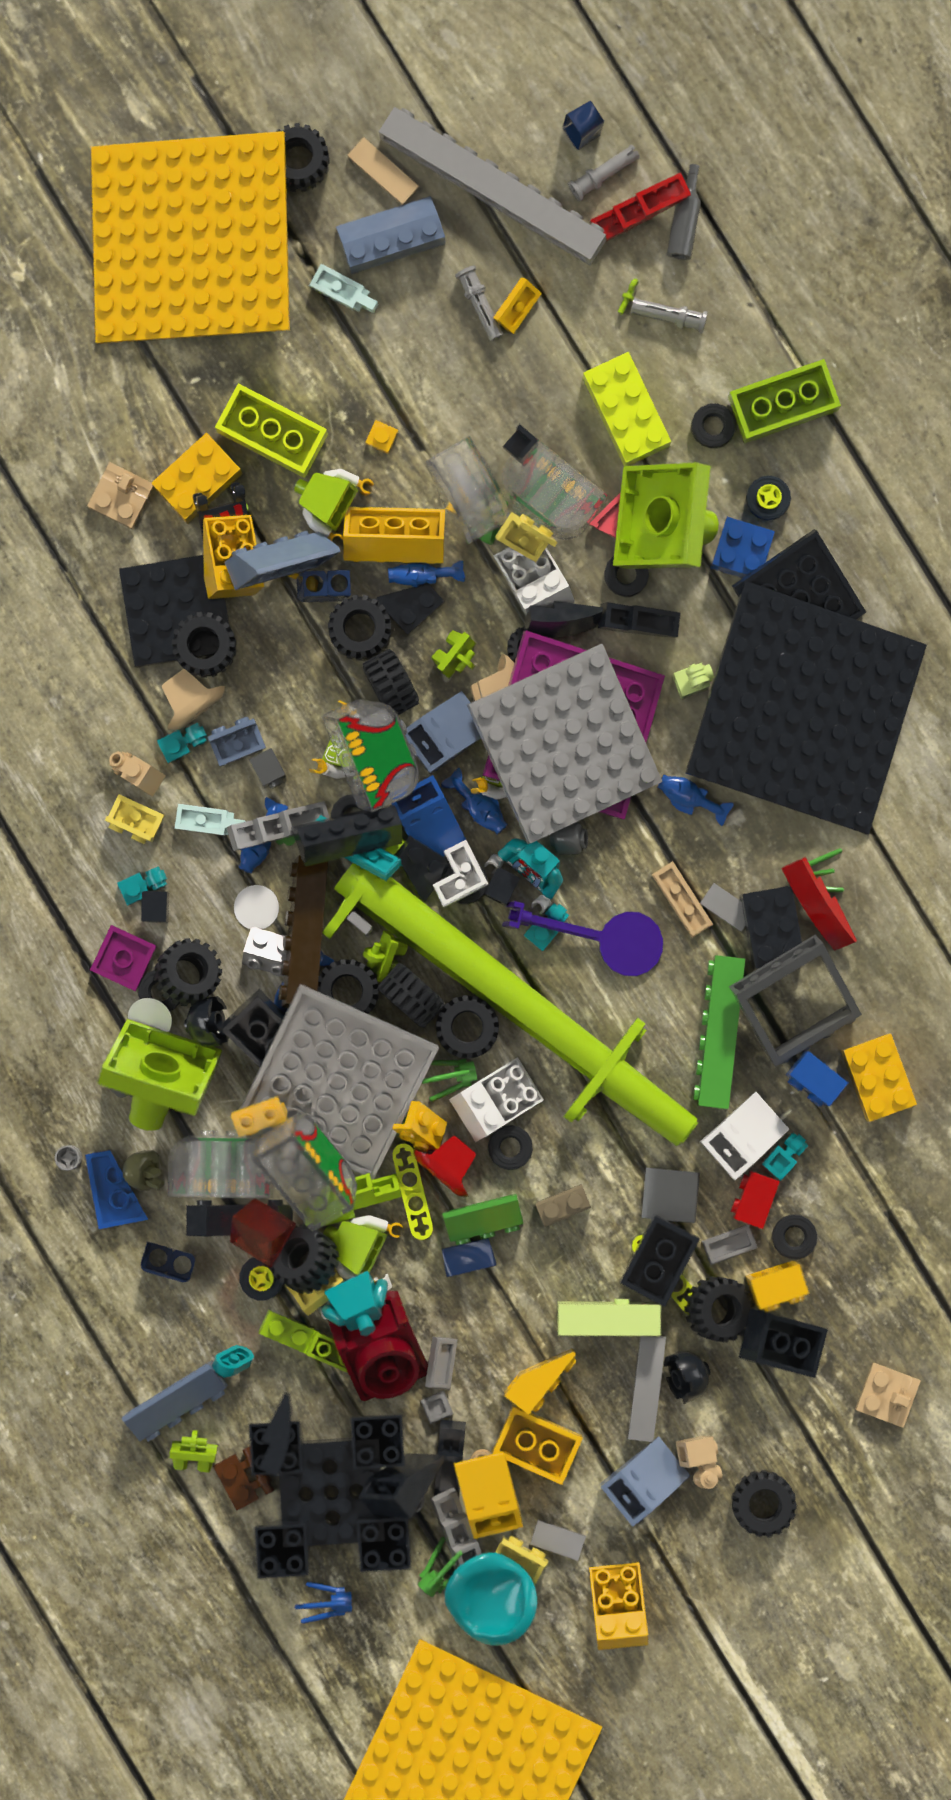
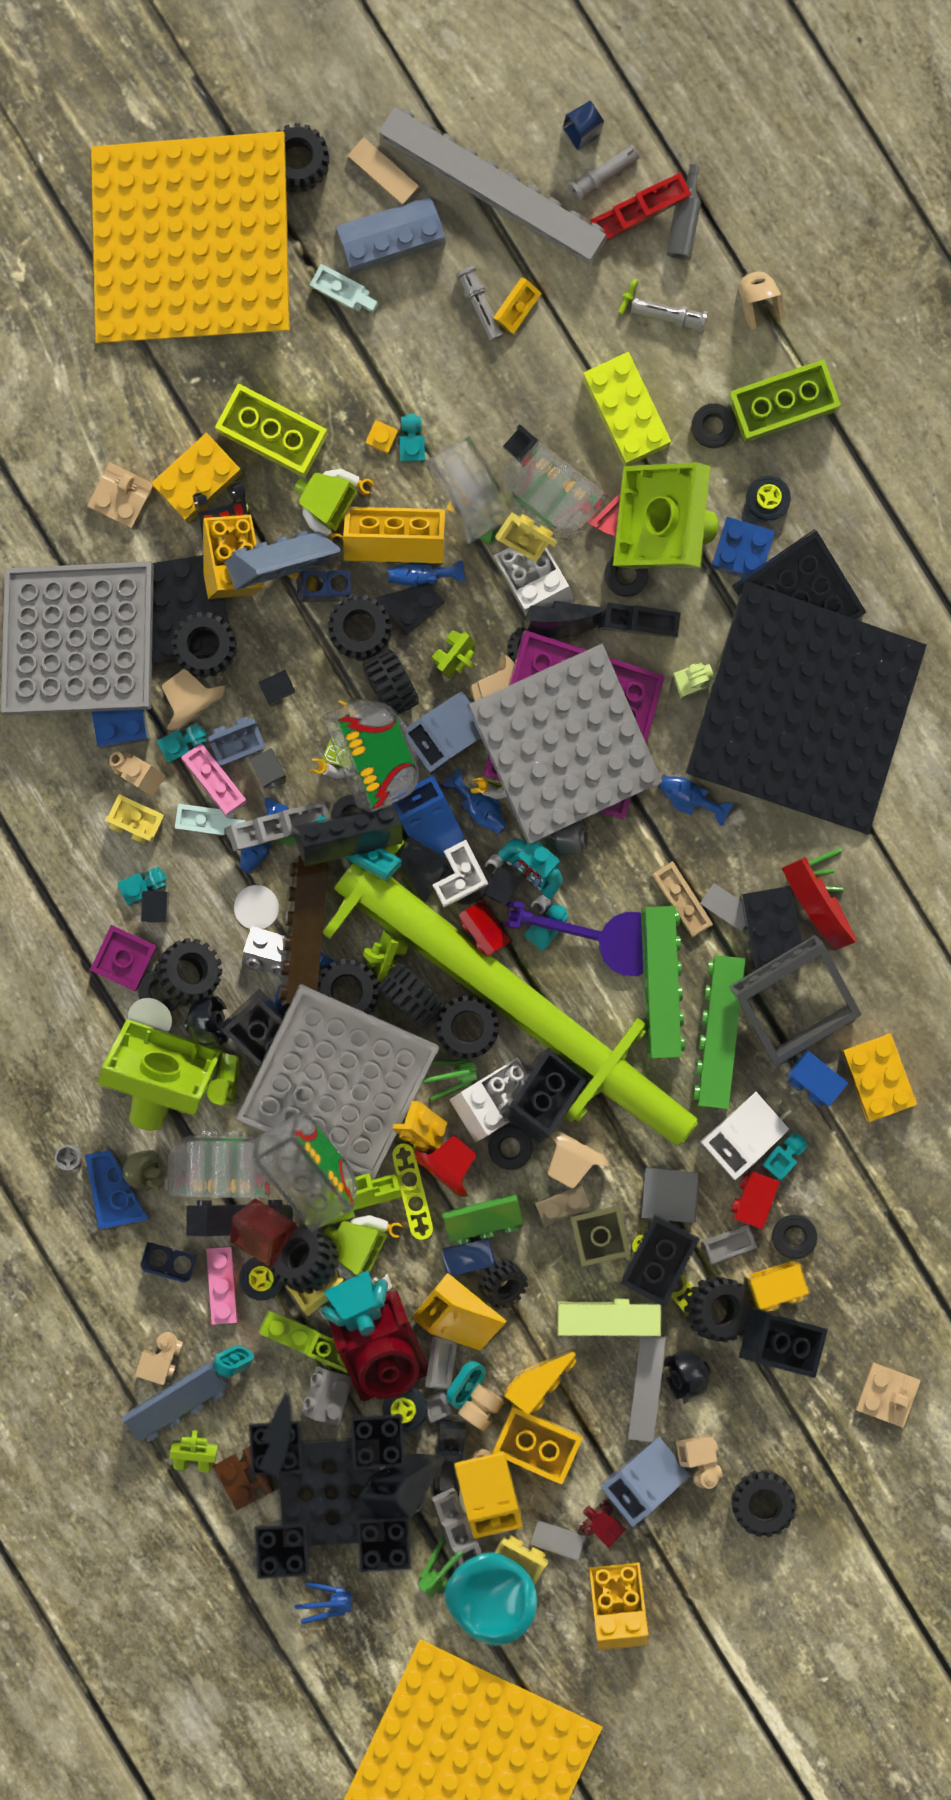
(77, 638): none -> light grey plate
(120, 727): none -> blue brick
(159, 1366): none -> tan brick
(213, 780): none -> bright pink plate
(221, 1285): none -> bright pink plate
(224, 1088): none -> lime brick
(259, 1116): yellow bracket -> none
(277, 687): none -> black panel
(327, 1396): none -> light grey bracket
(359, 922): light grey tile -> none
(412, 446): none -> teal plate
(417, 1410): none -> black wheel
(458, 1315): none -> yellow slope
(465, 1383): none -> teal plate
(481, 1407): none -> tan wheel
(484, 928): none -> red tile
(510, 1291): none -> black tyre
(543, 1095): none -> black brick
(572, 1159): none -> tan piece
(600, 1235): none -> olive brick
(602, 1523): none -> dark red piece
(661, 982): none -> bright green brick
(755, 292): none -> tan piece

